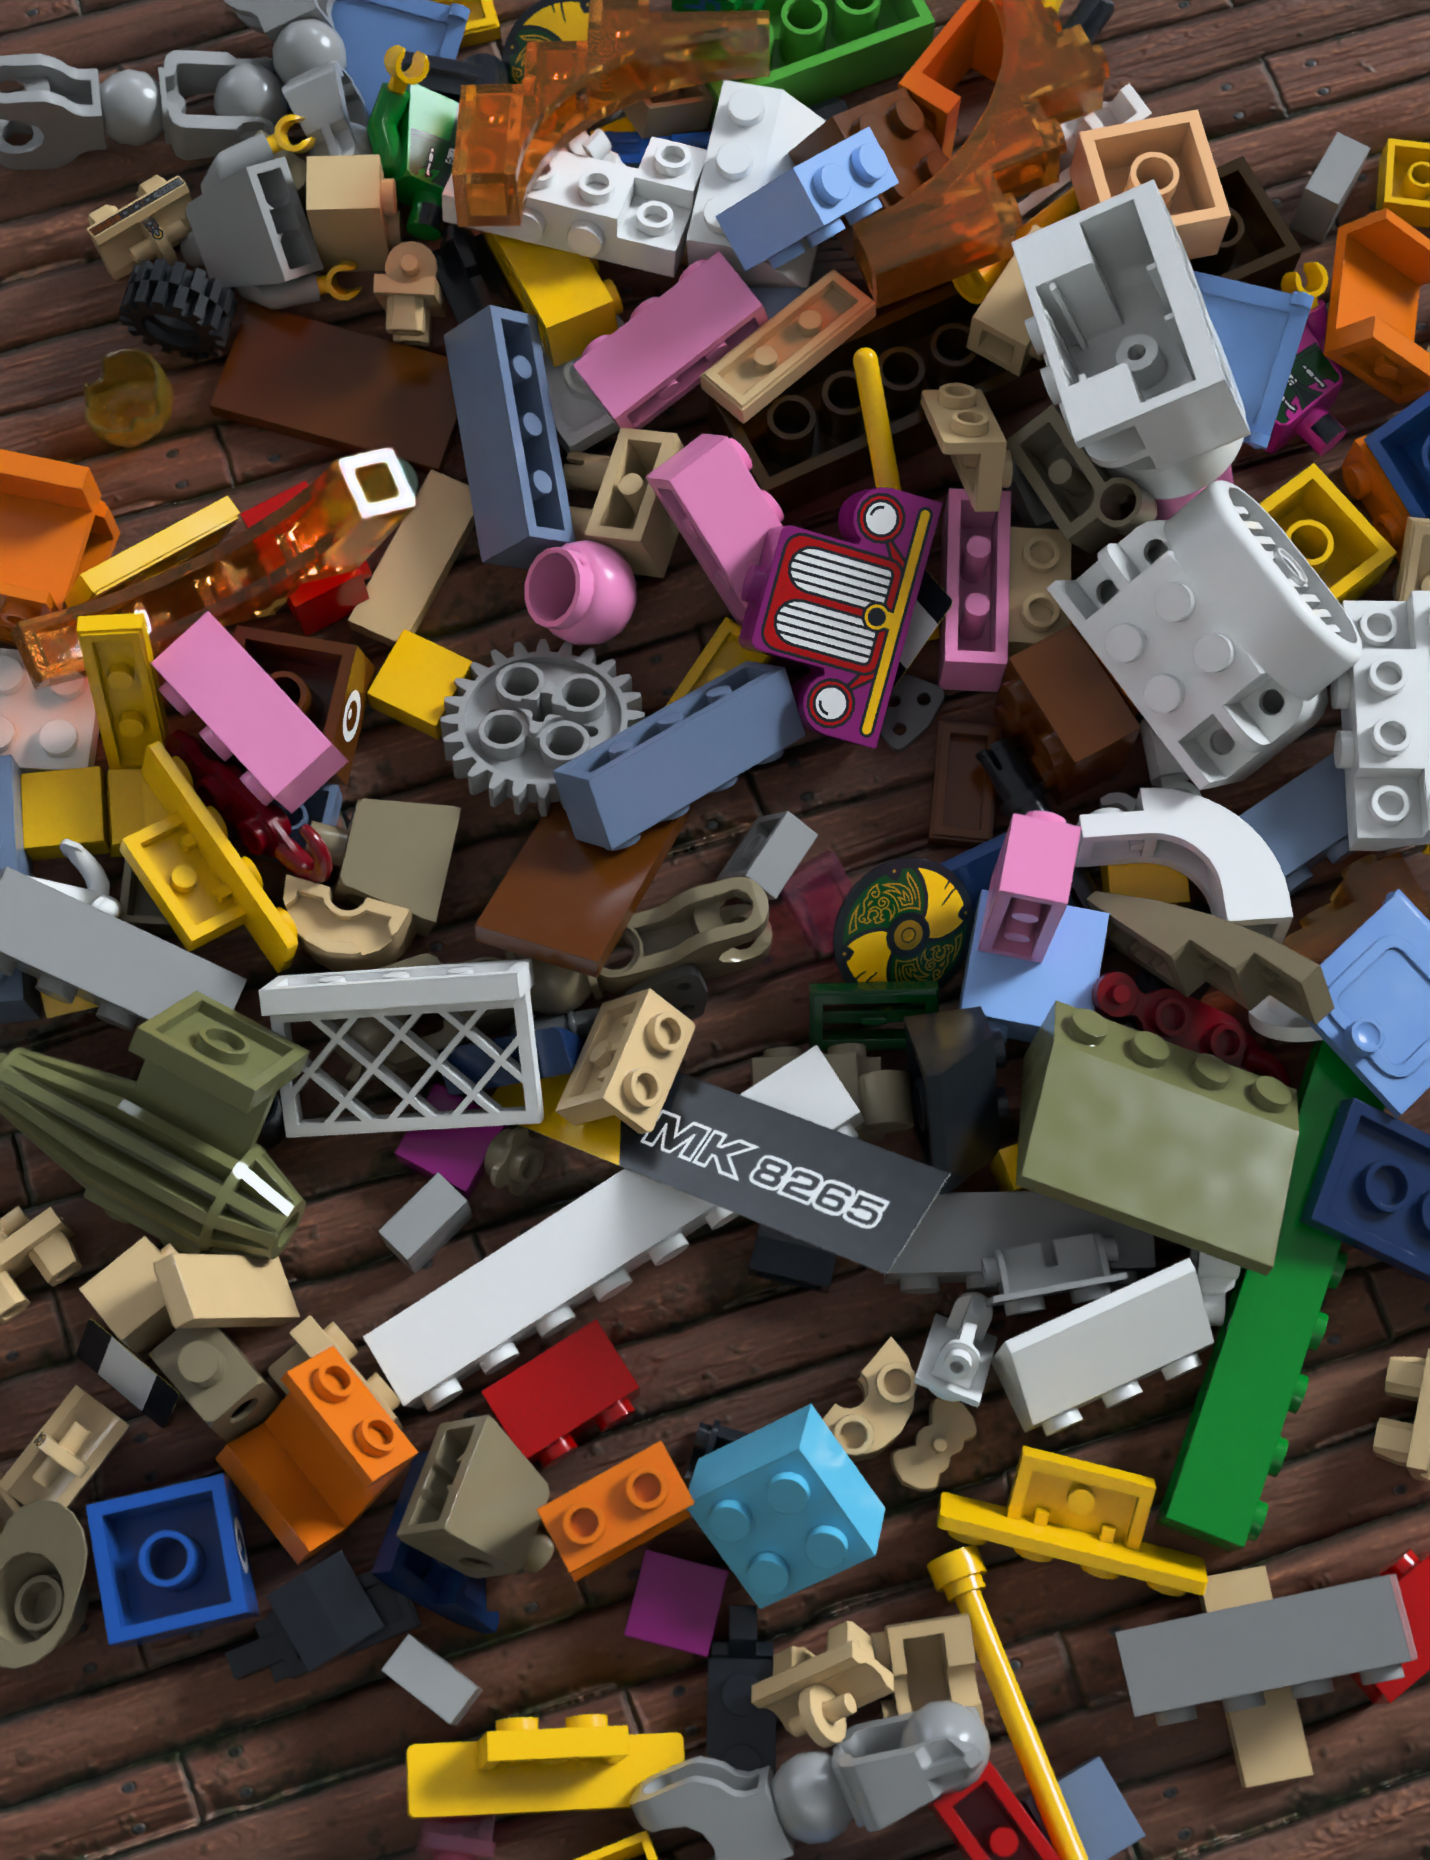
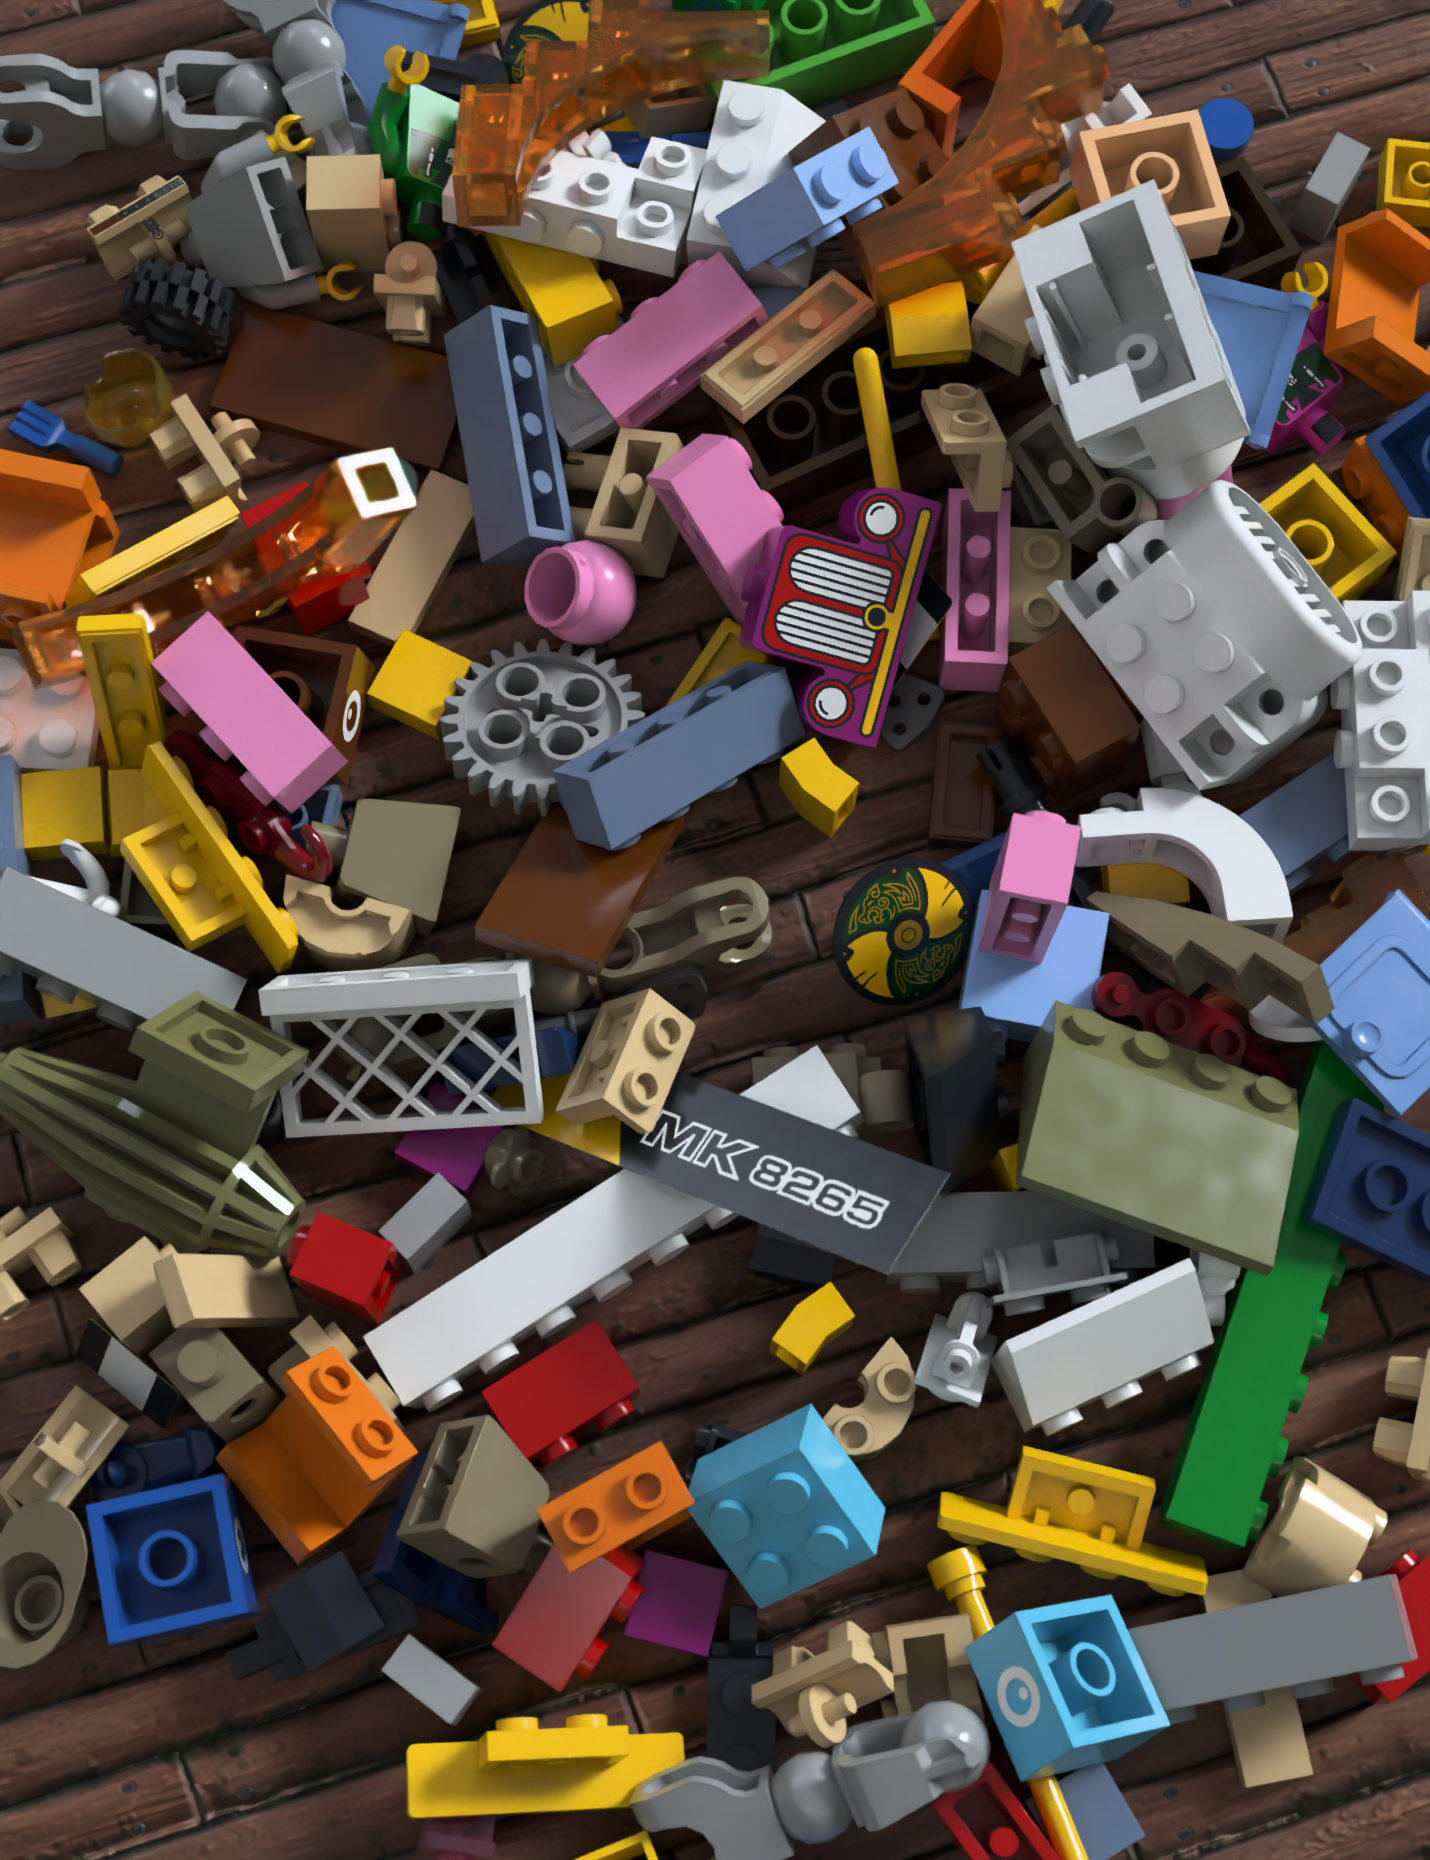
(50, 434): none -> blue piece
(158, 1463): none -> dark blue piece
(189, 436): none -> tan hips
(345, 1267): none -> red brick
(564, 1614): none -> red brick
(770, 852): light grey piece -> none
(811, 1327): none -> yellow piece
(815, 898): clear pink bracket -> none
(817, 787): none -> yellow piece
(867, 993): dark green tile -> none
(923, 1462): tan piece -> none
(929, 327): none -> yellow piece
(1066, 1687): none -> medium azure brick
(1227, 127): none -> blue tile
(1314, 1534): none -> tan cylinder

